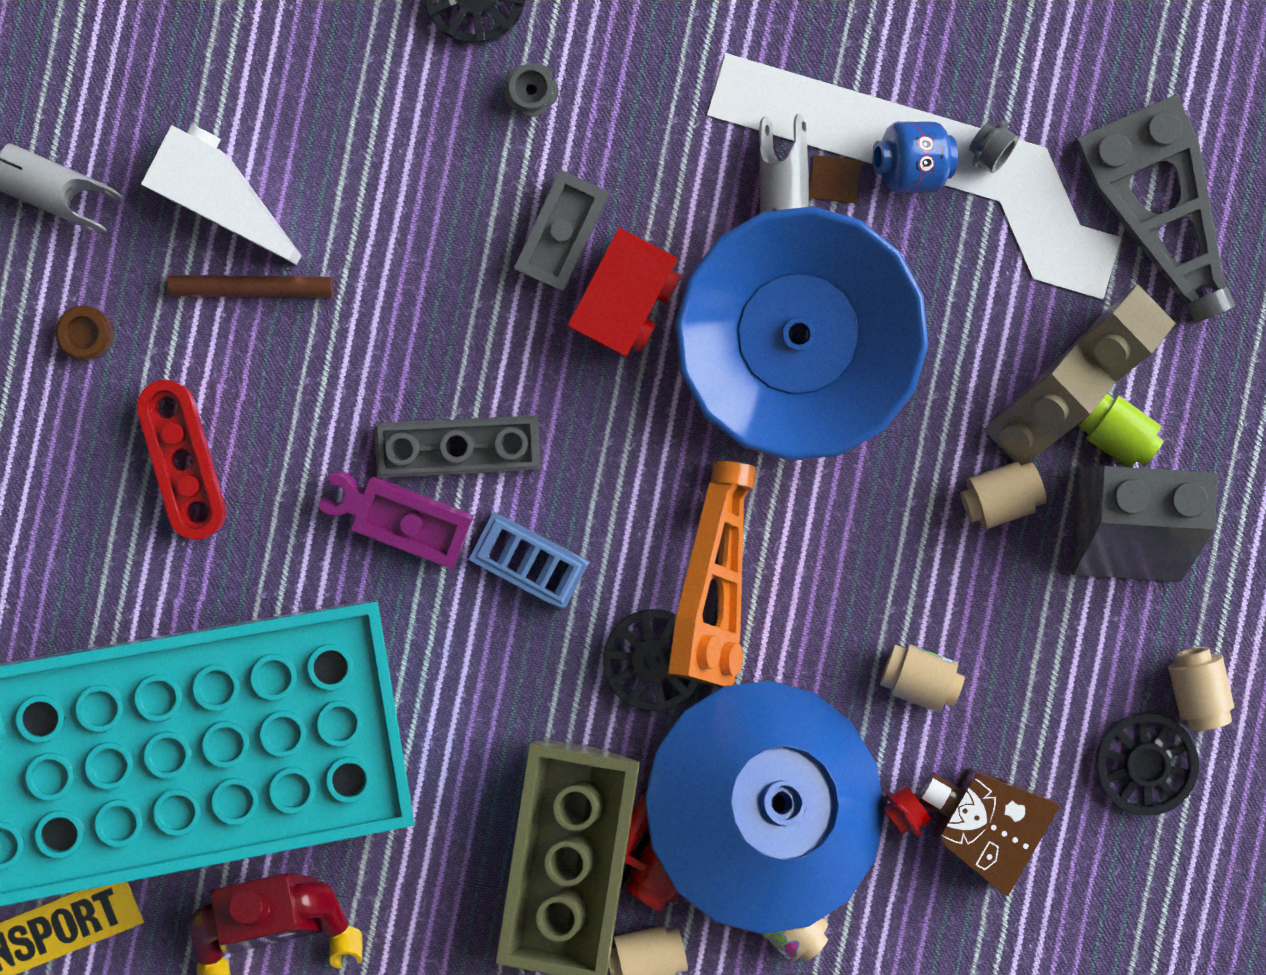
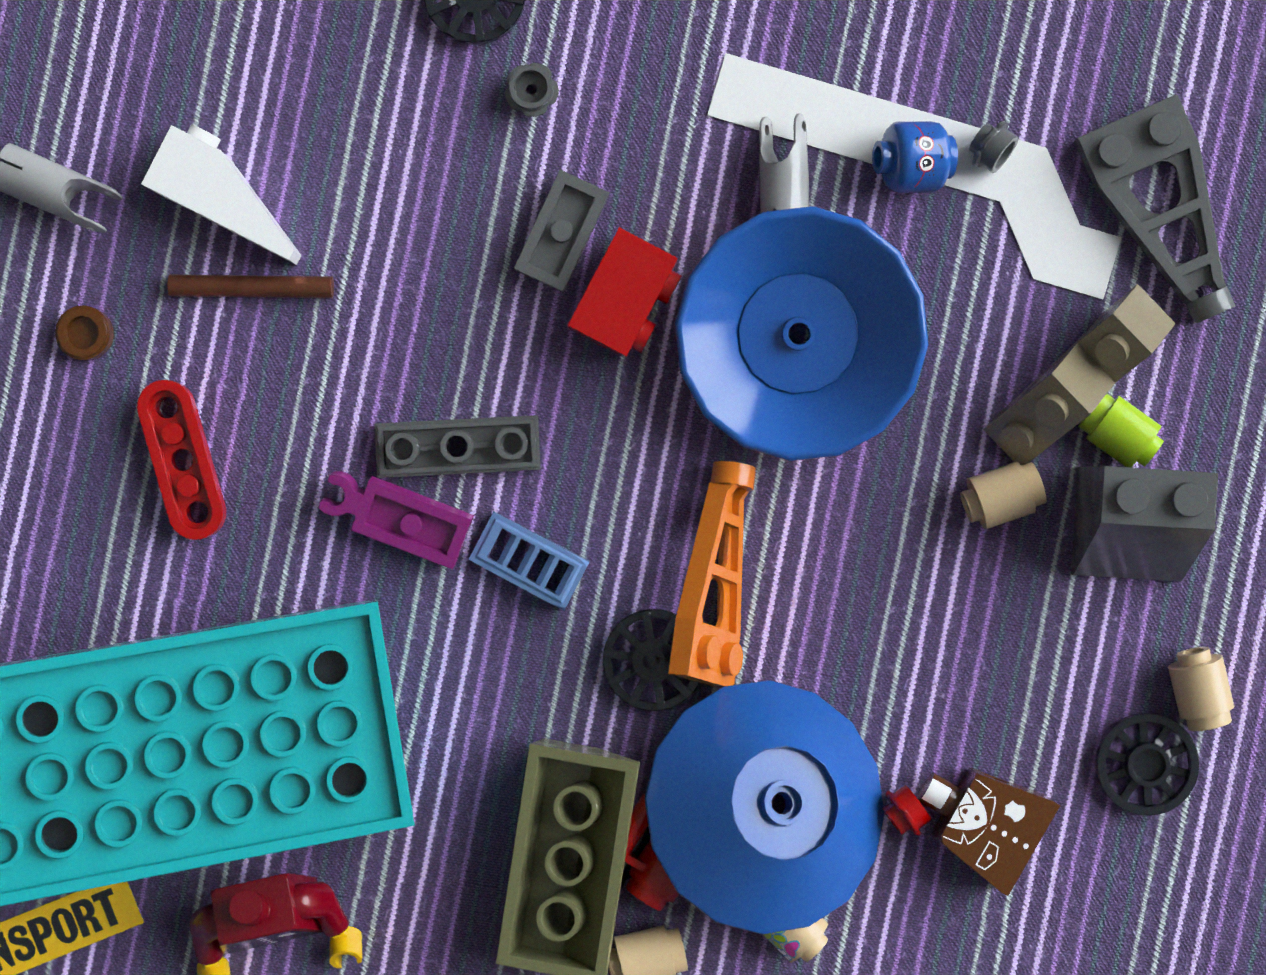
(835, 179): reddish brown sticker -> none
(922, 677): tan brick -> none

